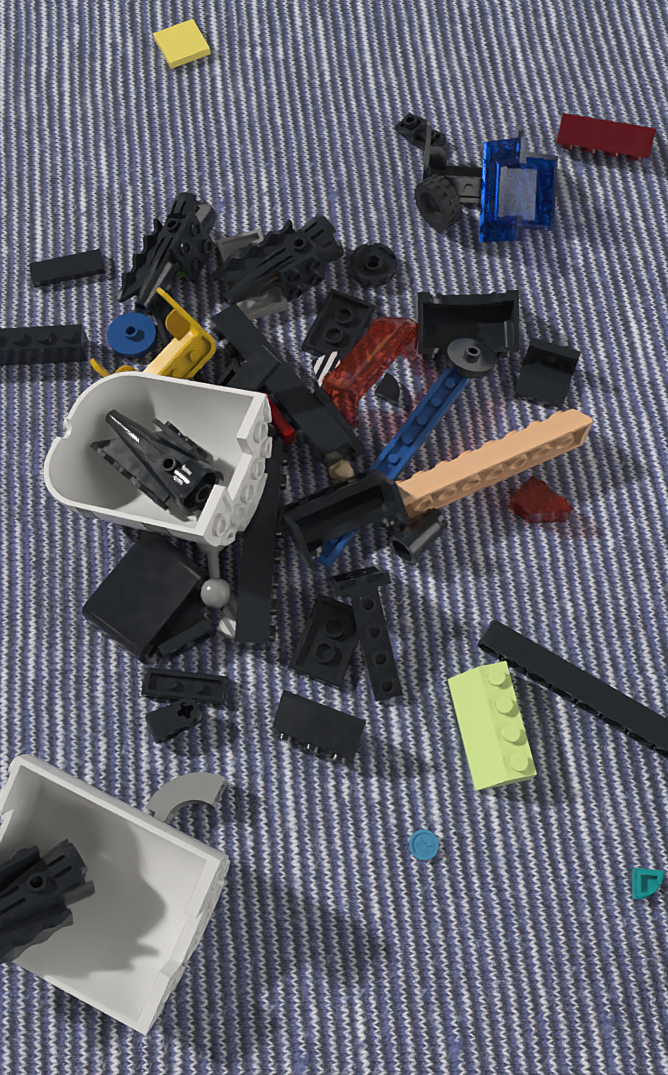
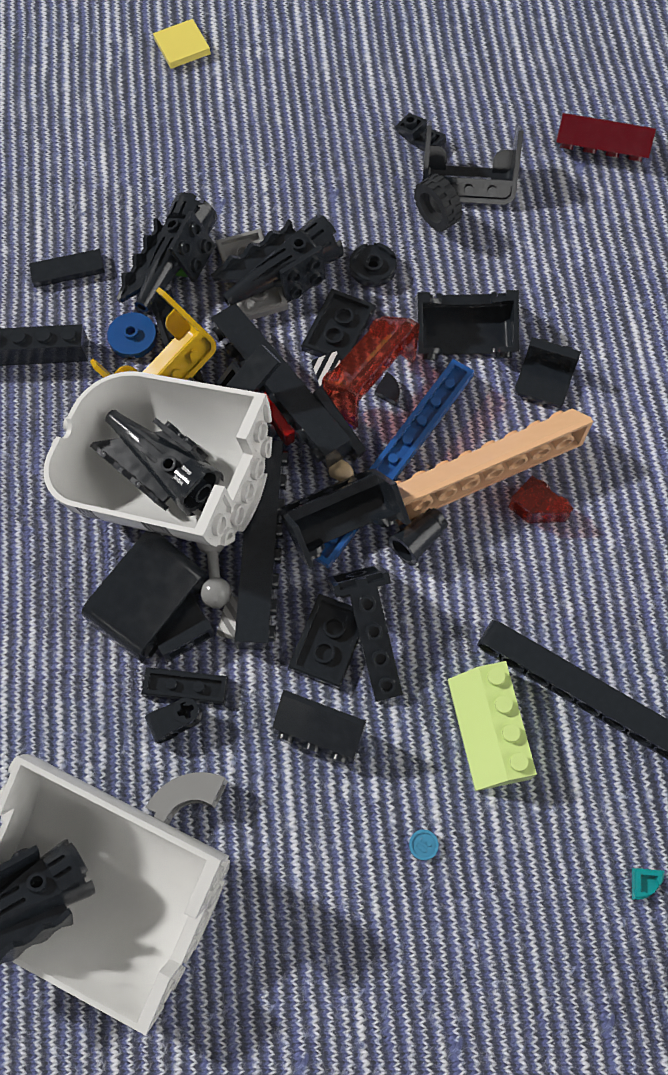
(470, 358): black plate -> none
(516, 191): clear blue windscreen -> none

